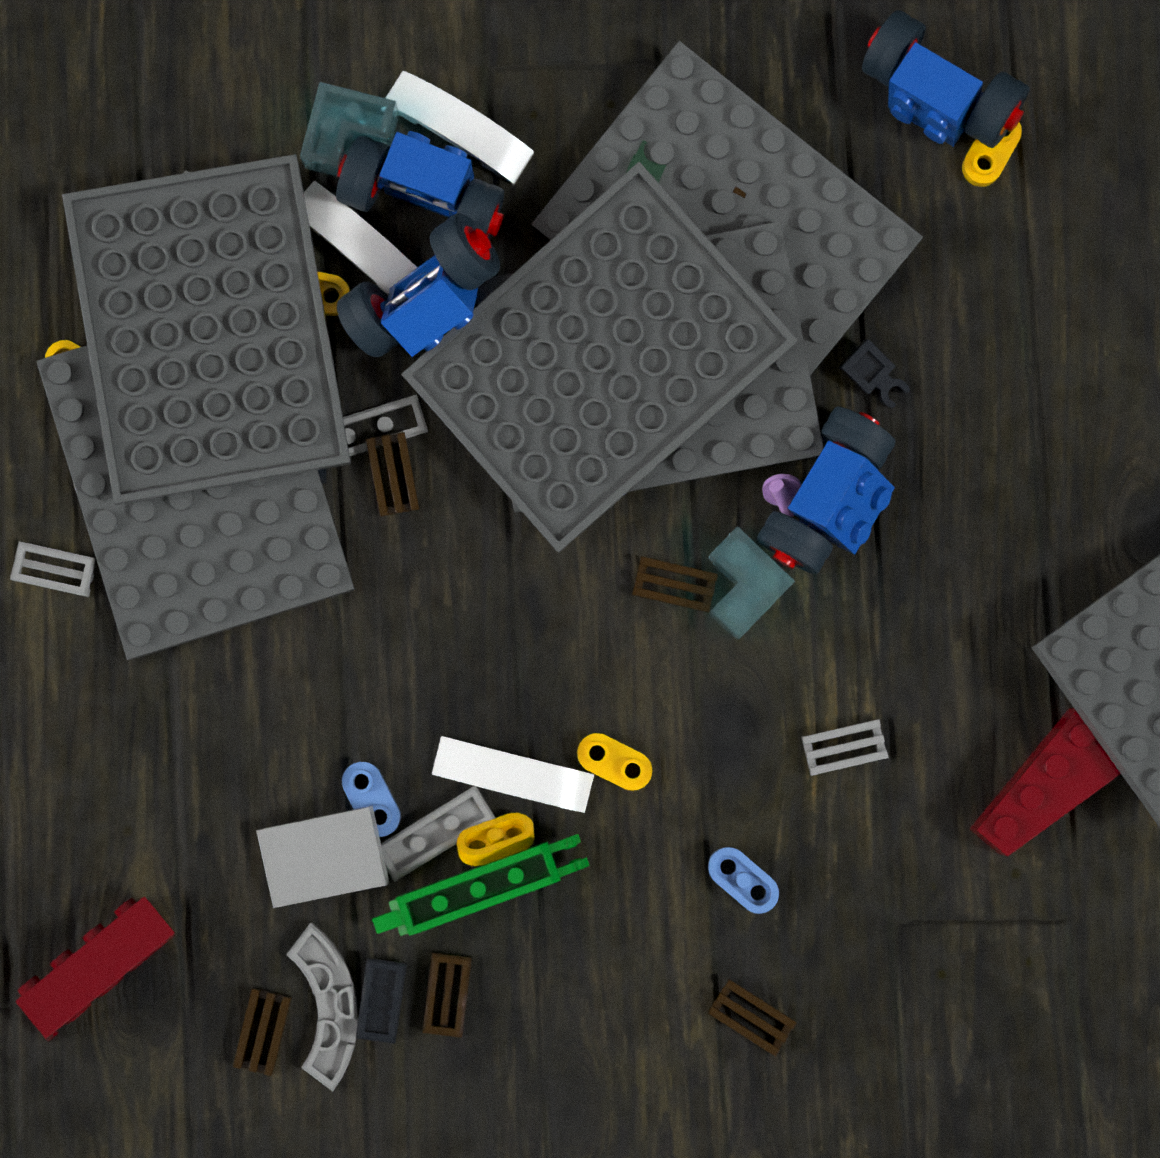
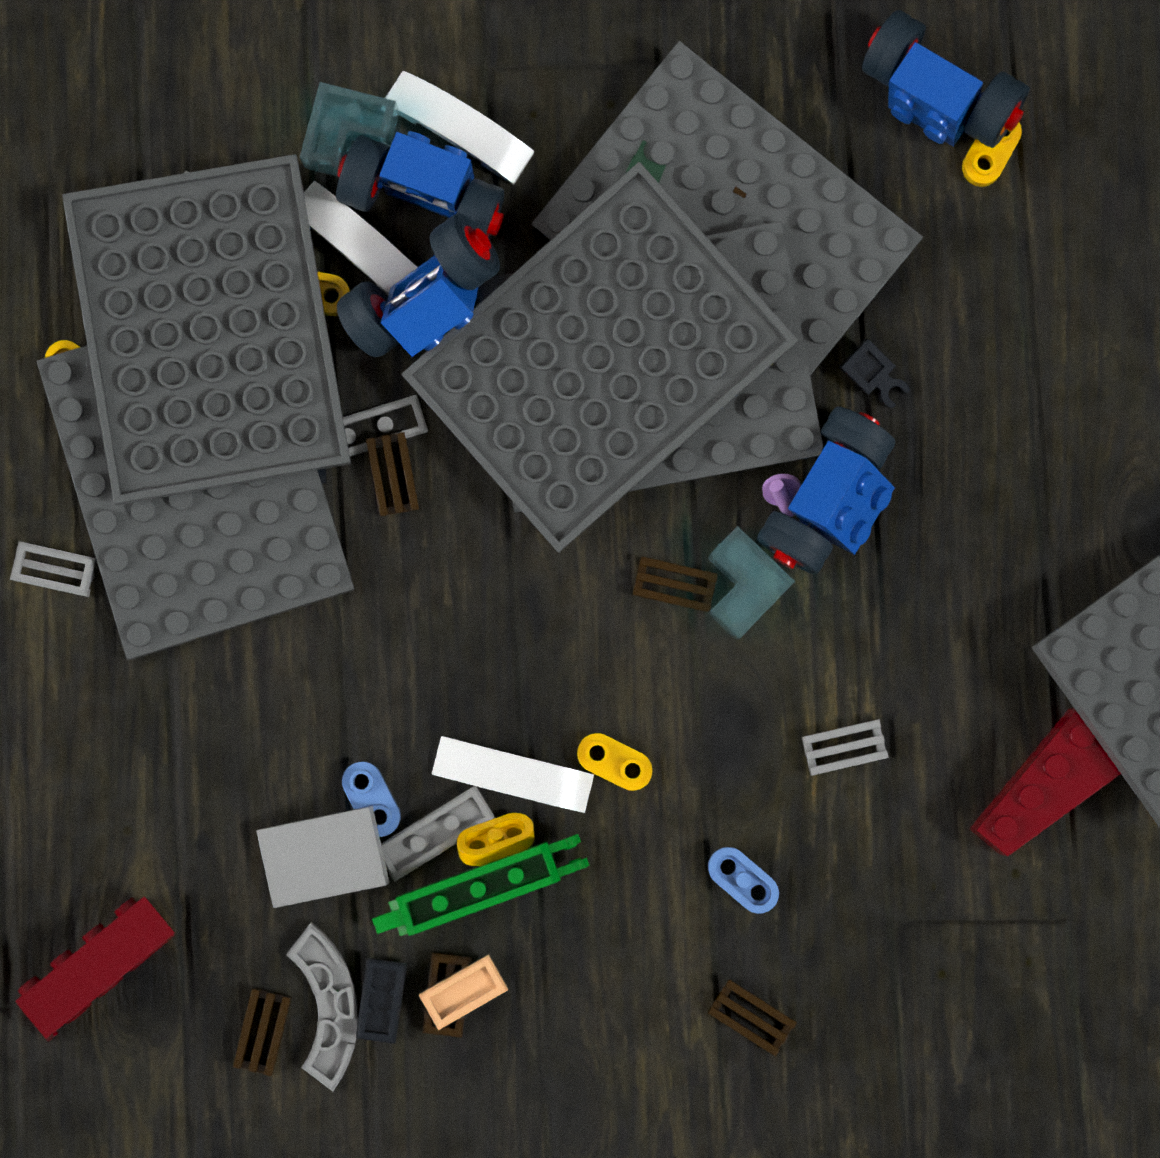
(463, 992): none -> light nougat tile

